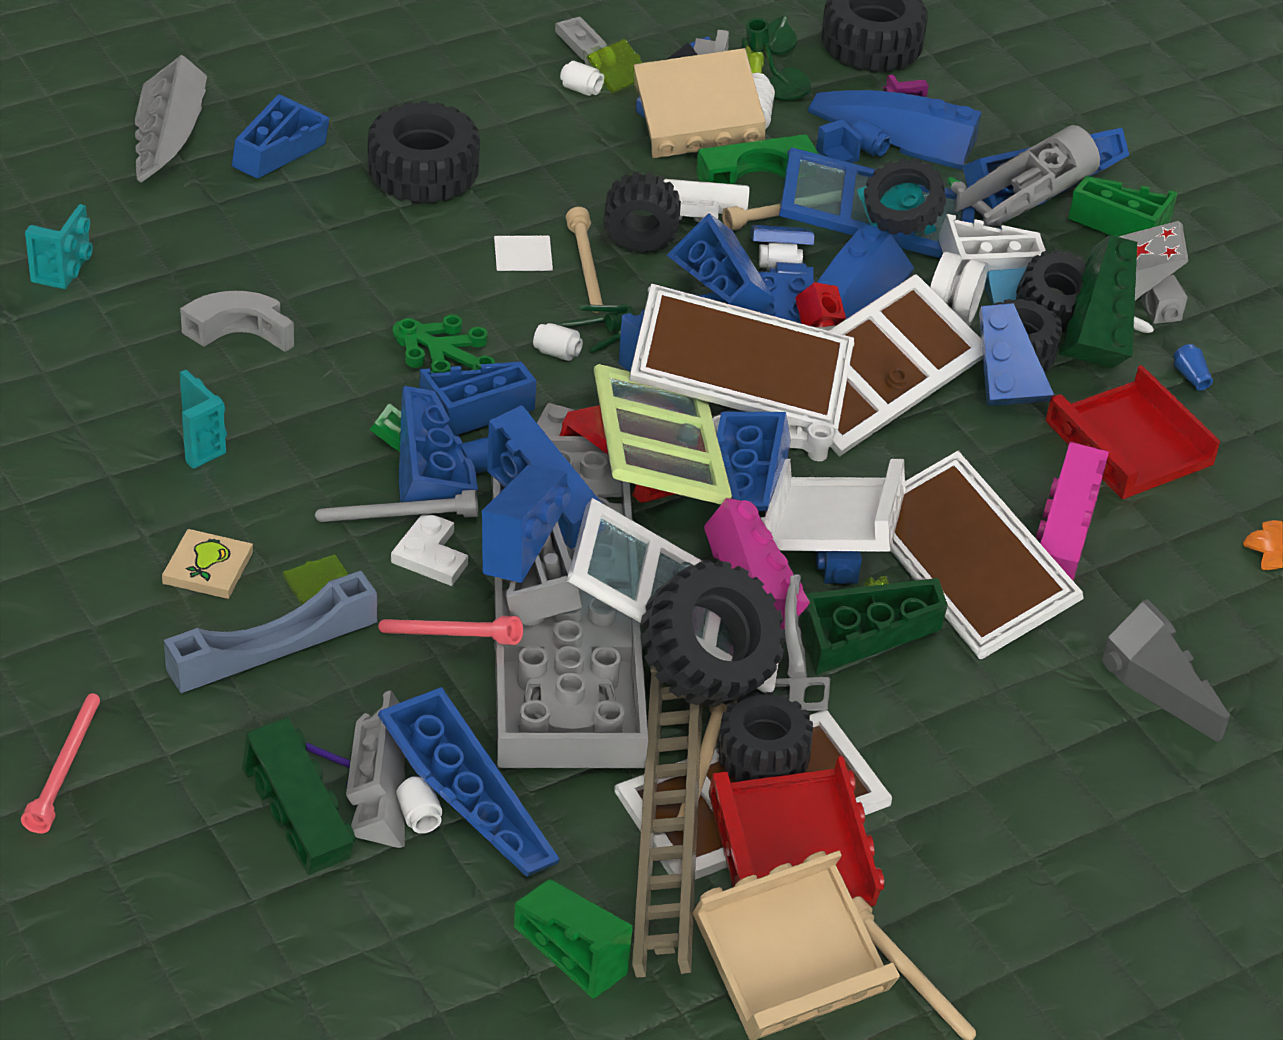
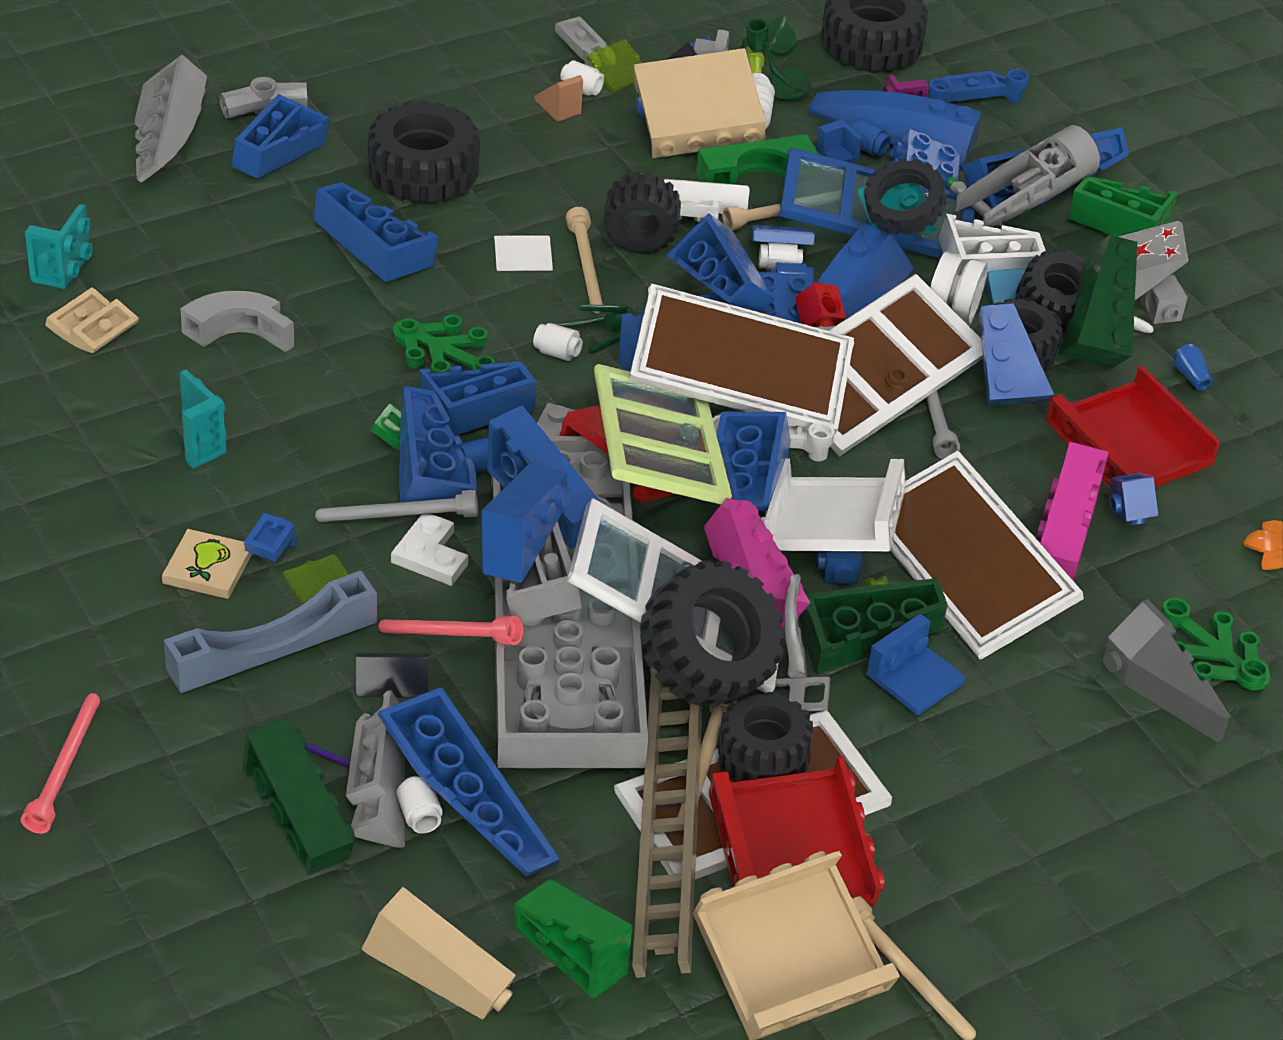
(91, 321): none -> tan slope
(259, 95): none -> light grey piece
(271, 537): none -> blue bracket
(373, 233): none -> blue wedge
(399, 672): none -> black slope
(438, 956): none -> tan slope
(562, 98): none -> nougat slope
(911, 669): none -> blue bracket
(920, 146): none -> blue bracket
(944, 441): none -> light grey piece
(980, 86): none -> blue plate
(1133, 498): none -> brick
(1249, 673): none -> green plant

